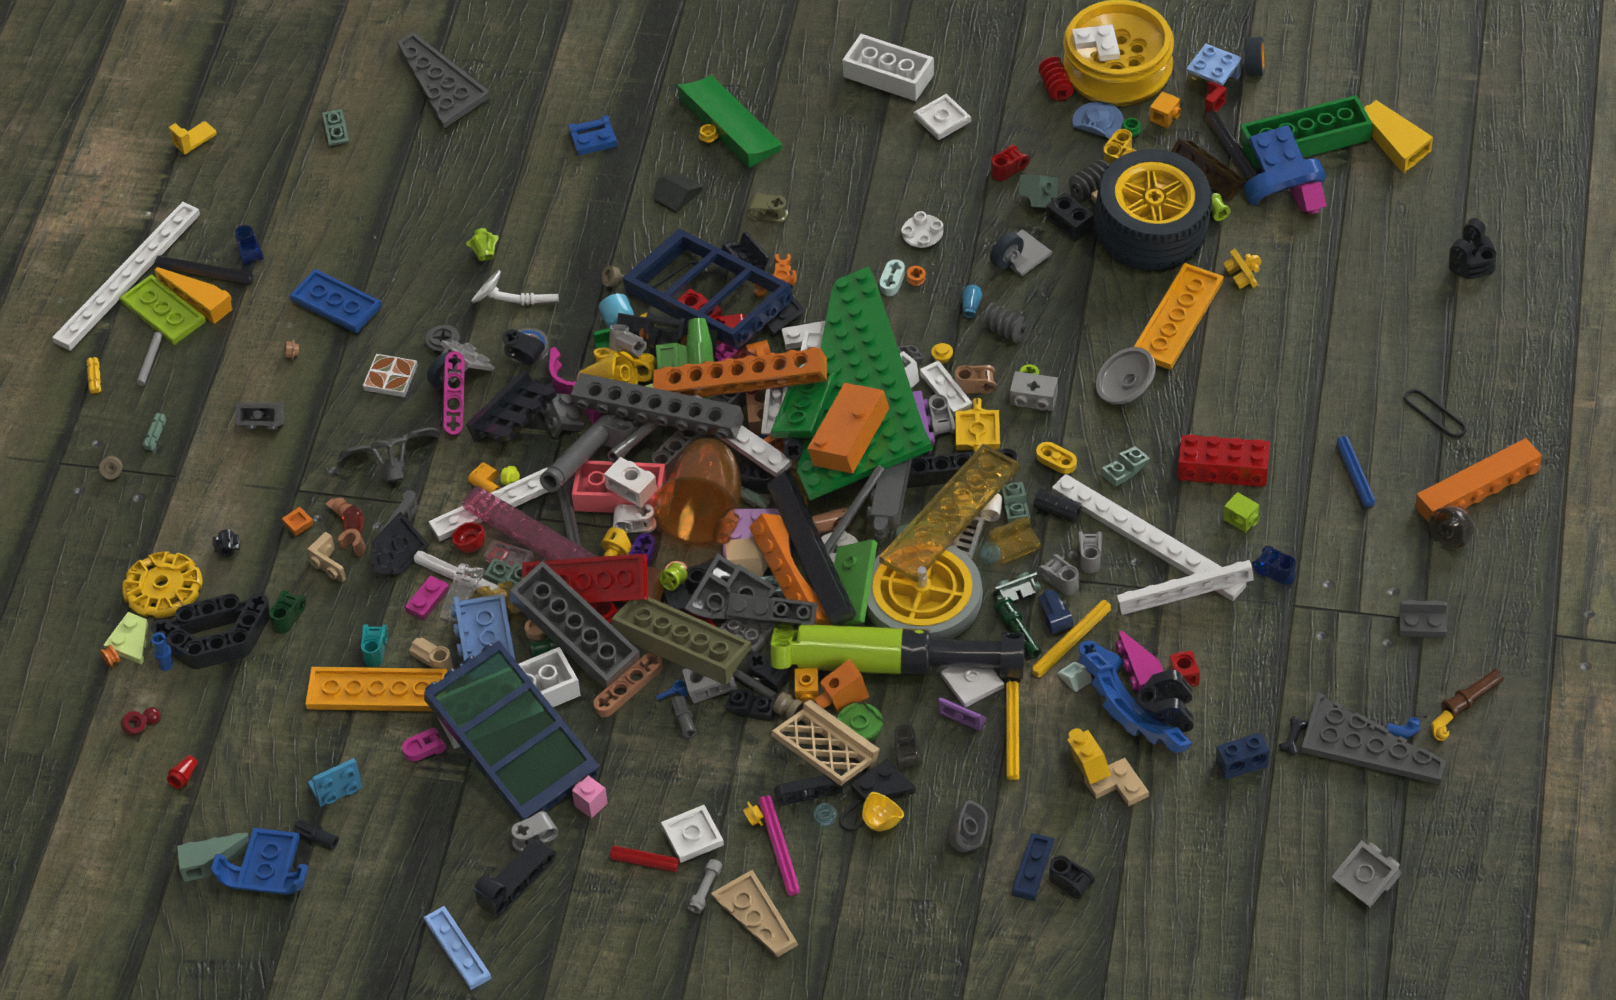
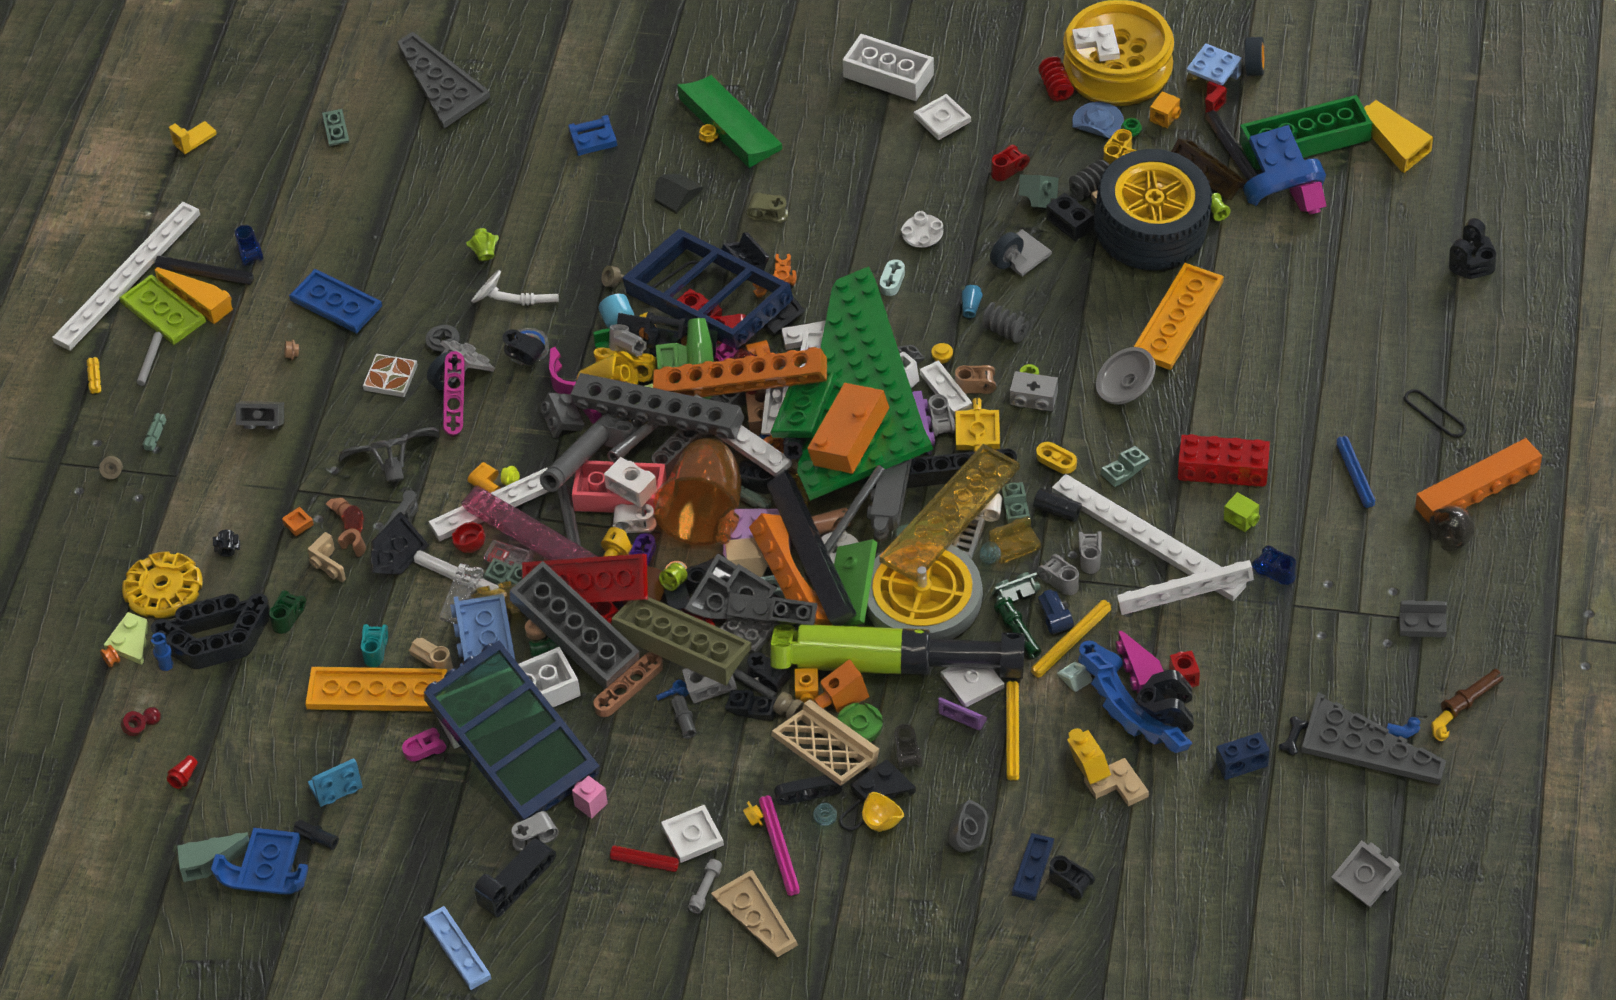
(427, 598): dark pink plate -> none
(501, 408): black fence -> none
(910, 276): orange bush -> none
(1237, 263): yellow hips -> none

